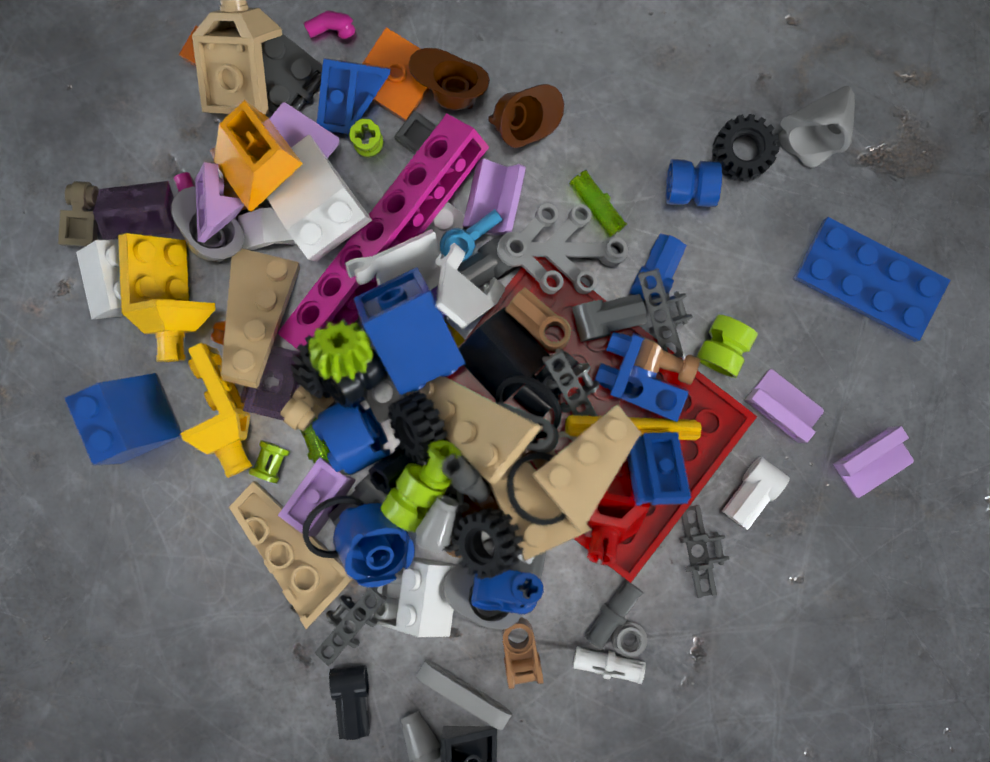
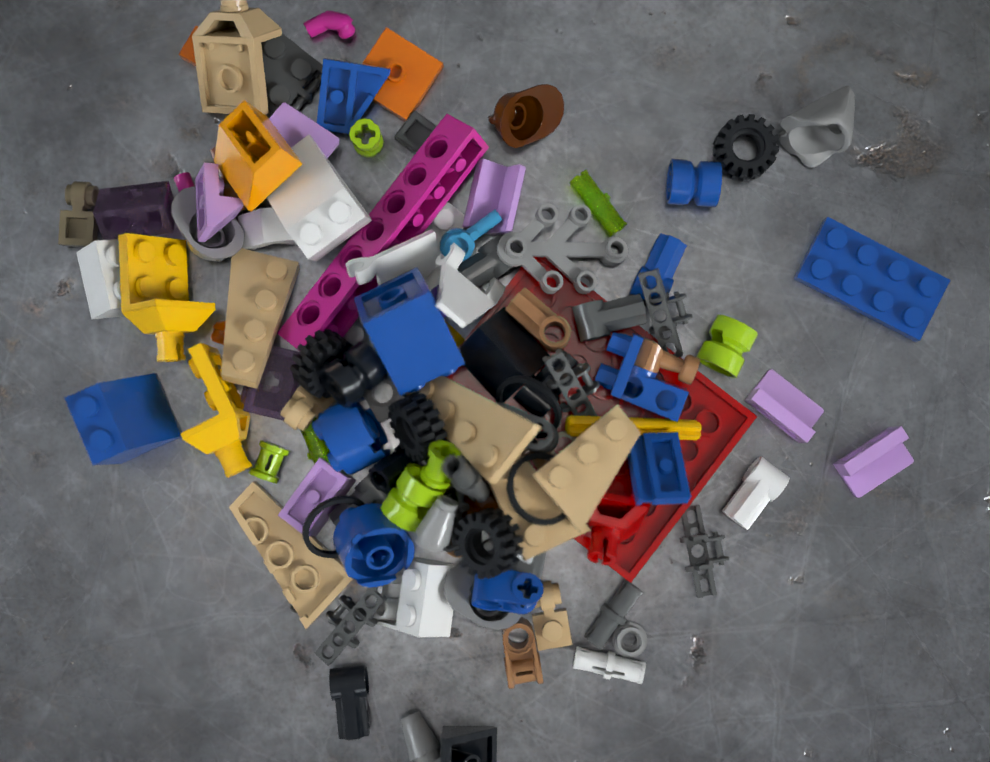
(340, 350): lime gear -> none
(450, 78): reddish brown piece -> none
(463, 695): light grey beam -> none
(551, 625): none -> tan plate

